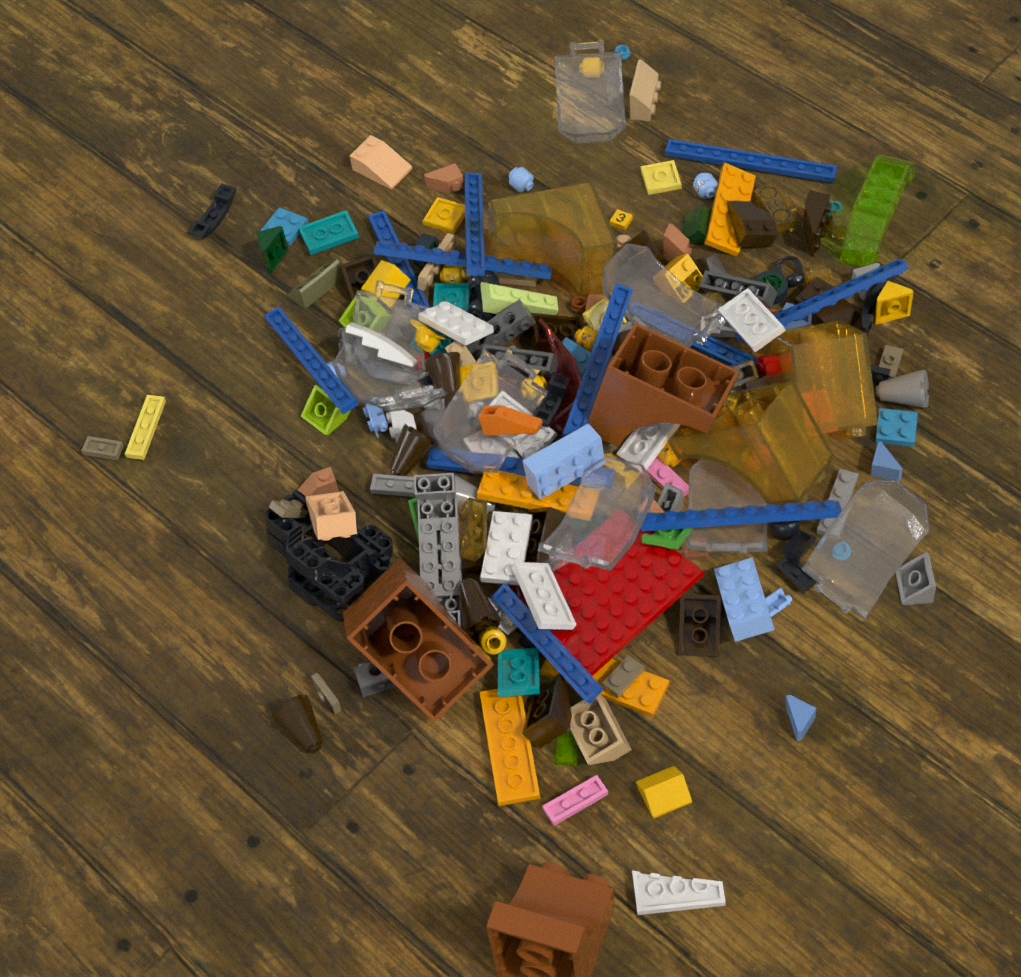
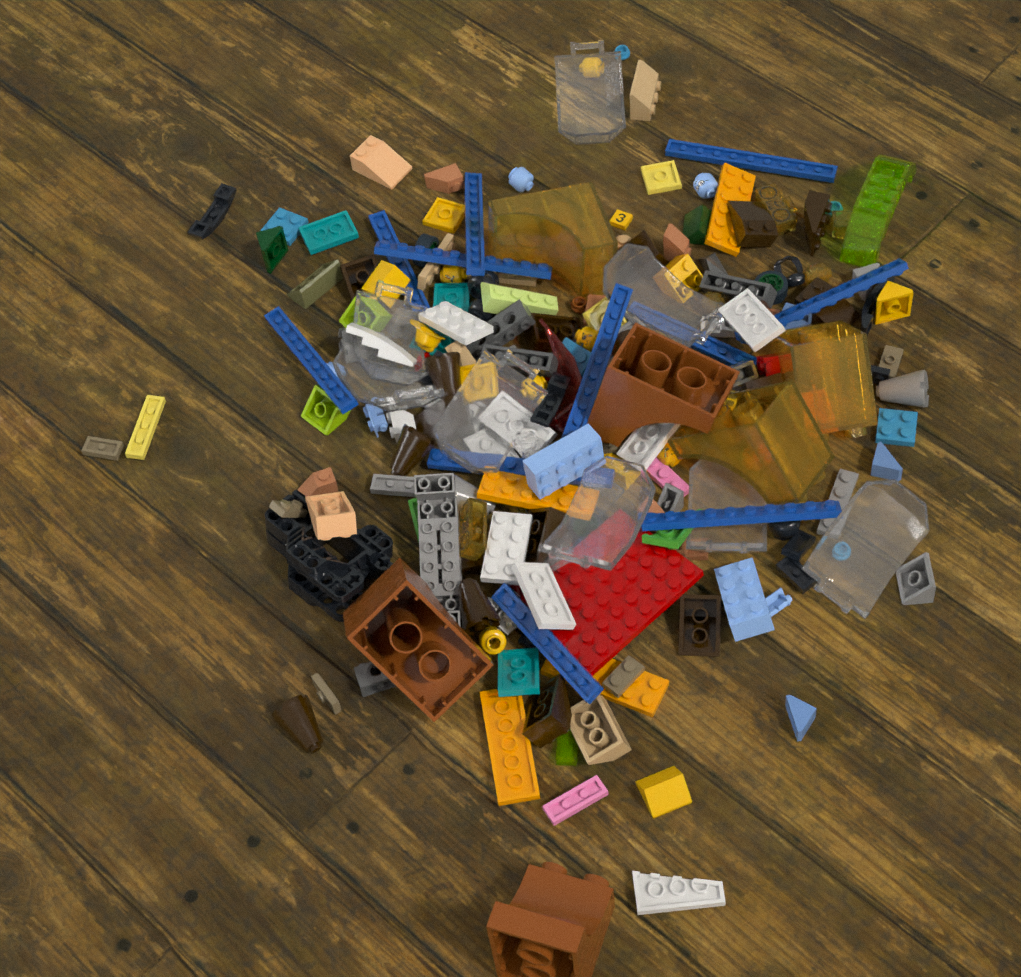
(503, 420): orange slope -> none

